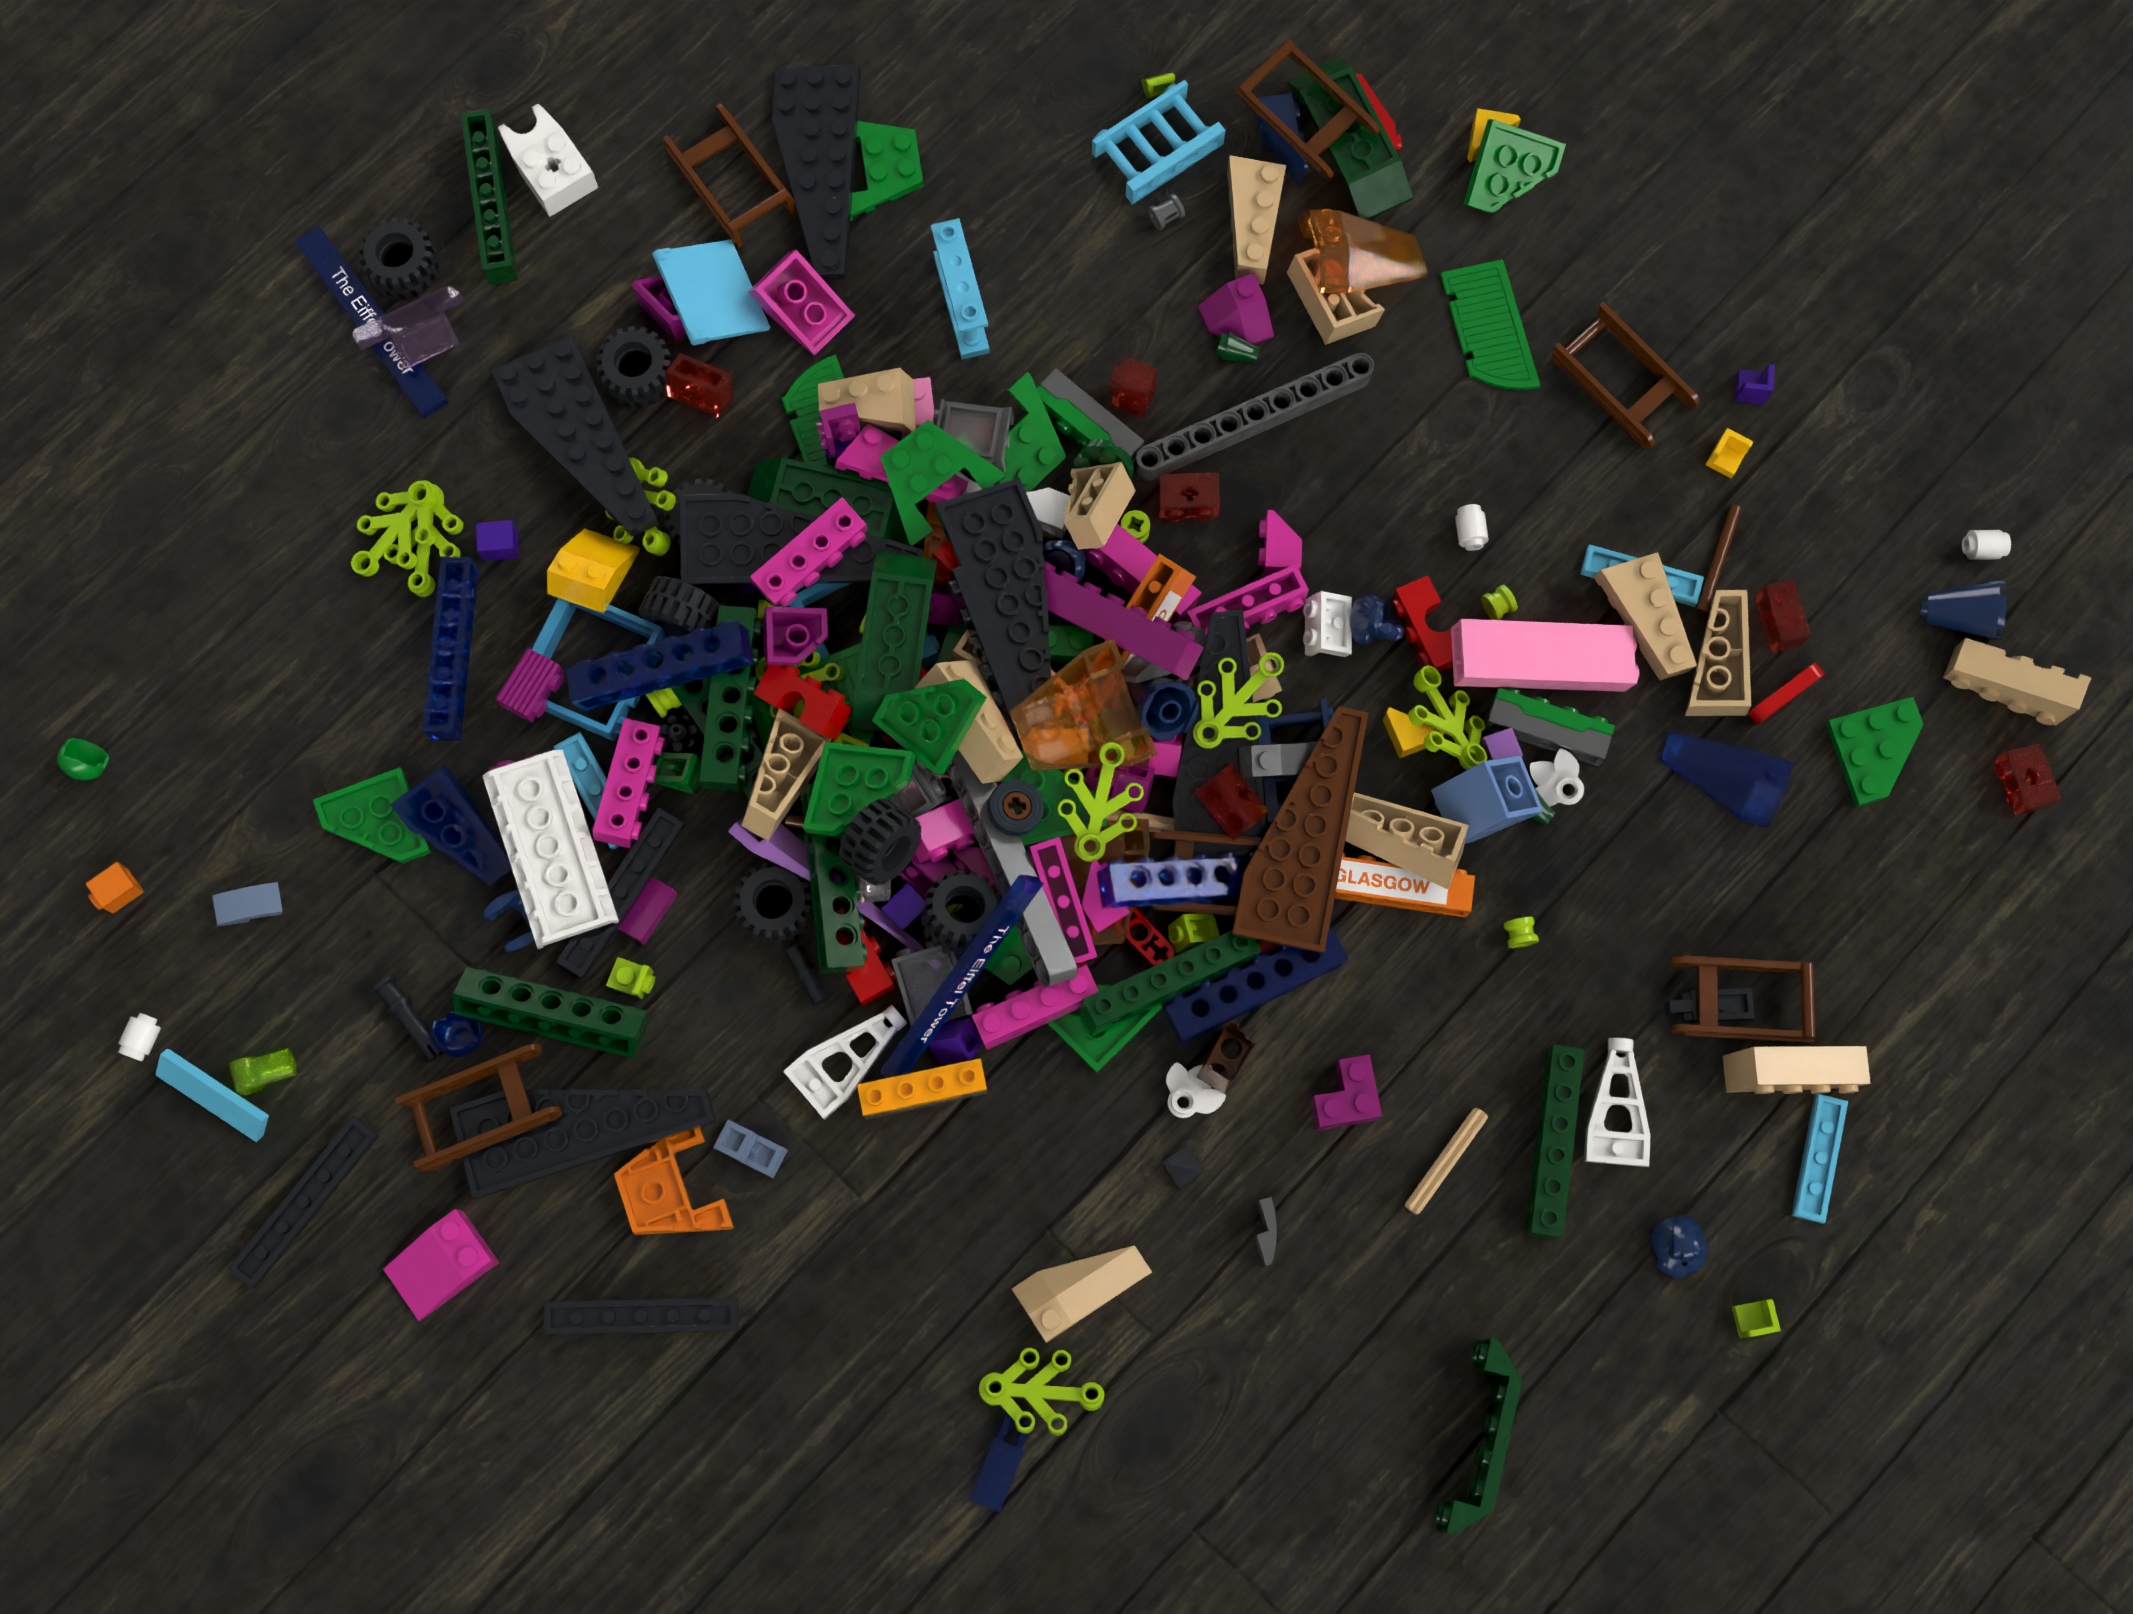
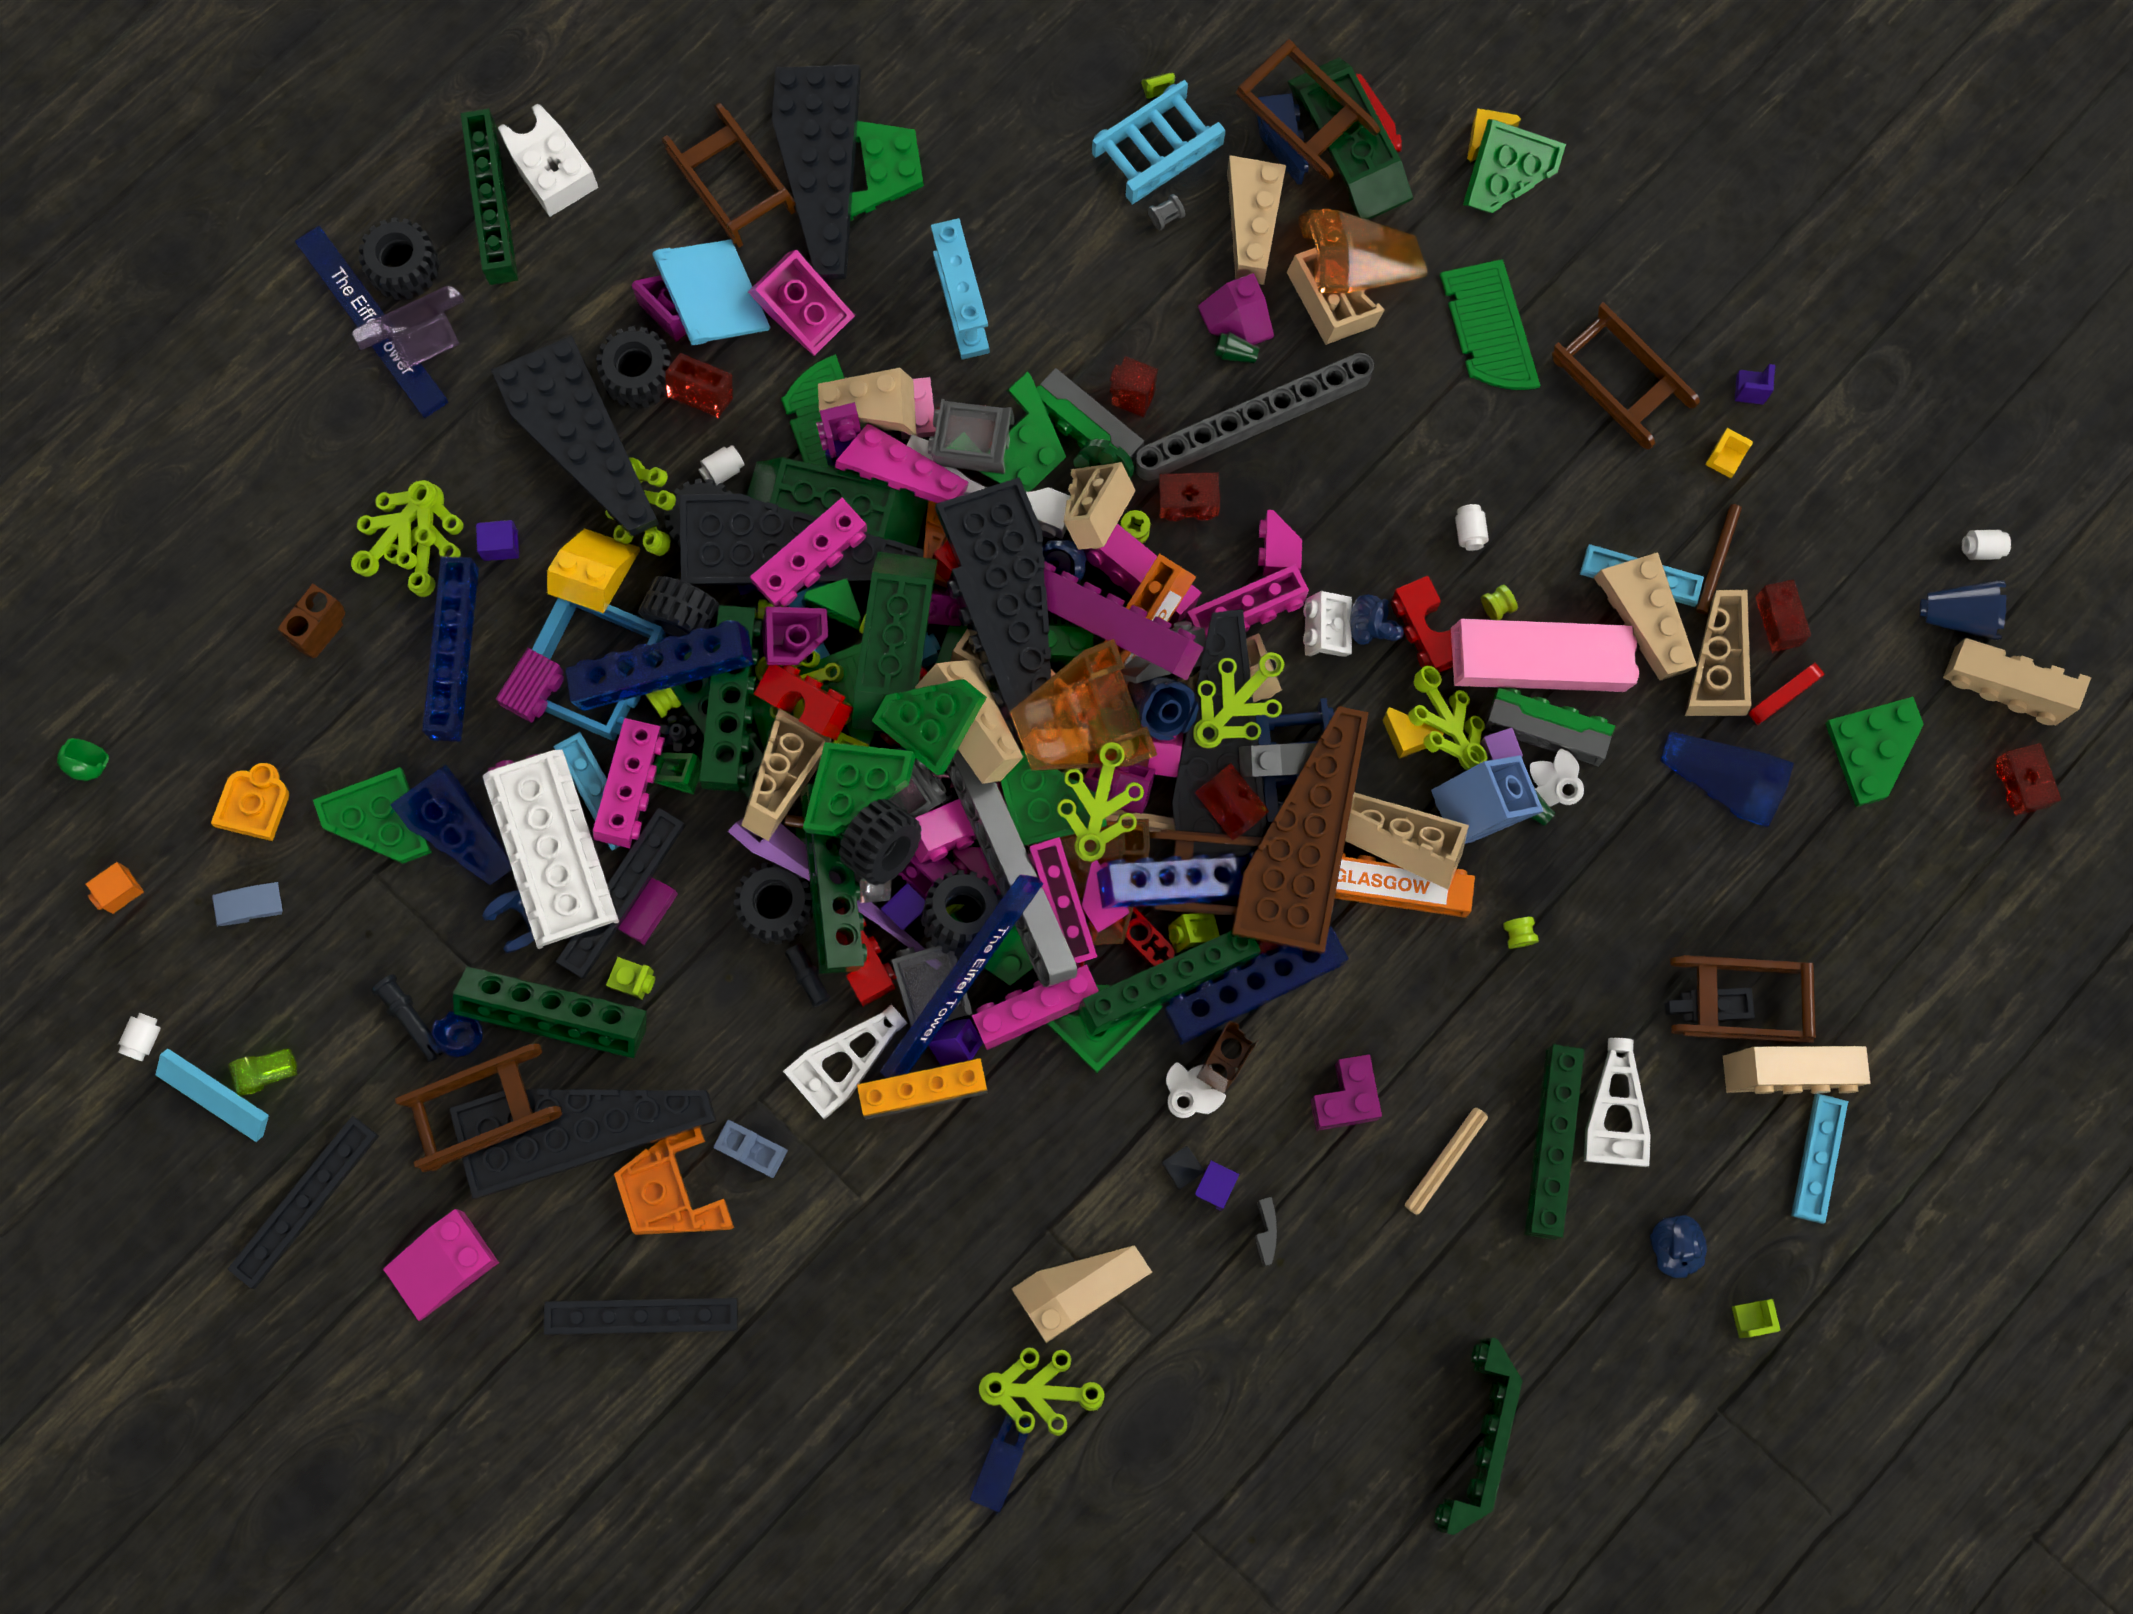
(252, 802): none -> light orange plate
(318, 633): none -> reddish brown piece
(721, 465): none -> white brick
(837, 600): none -> green slope
(925, 463): green wing -> none
(1005, 818): black bush -> none
(1216, 1184): none -> dark purple panel

